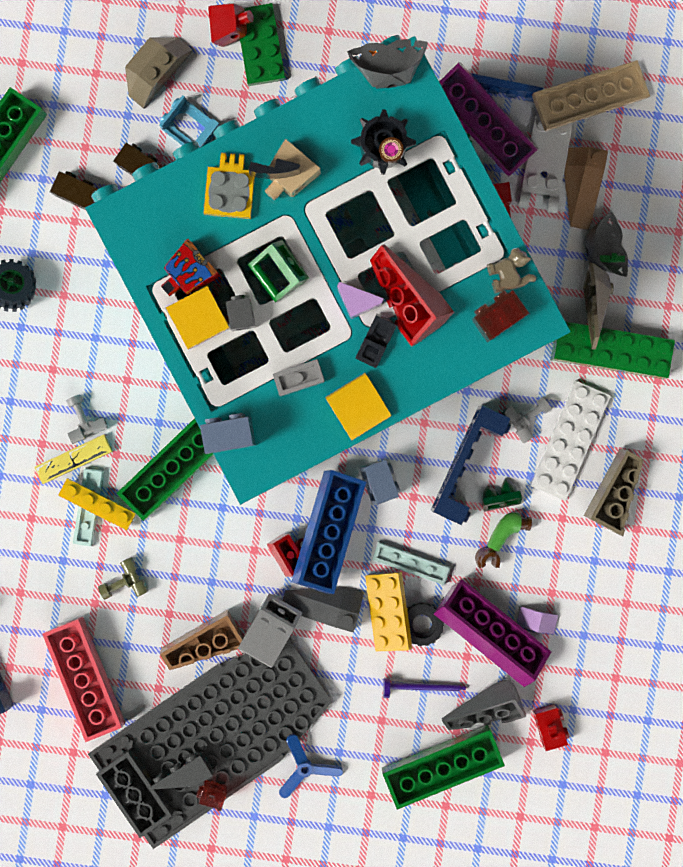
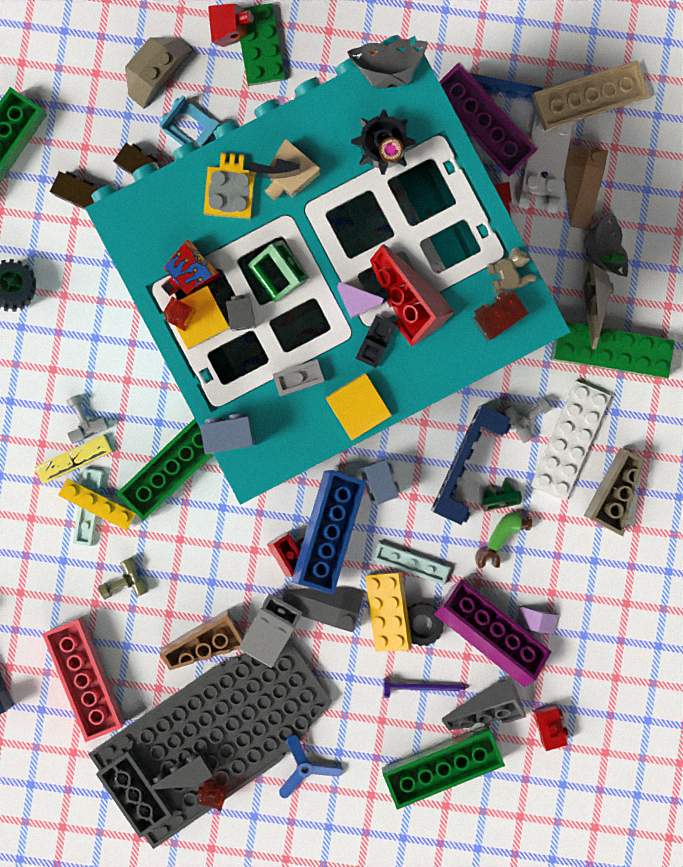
(178, 313): none -> clear red brick

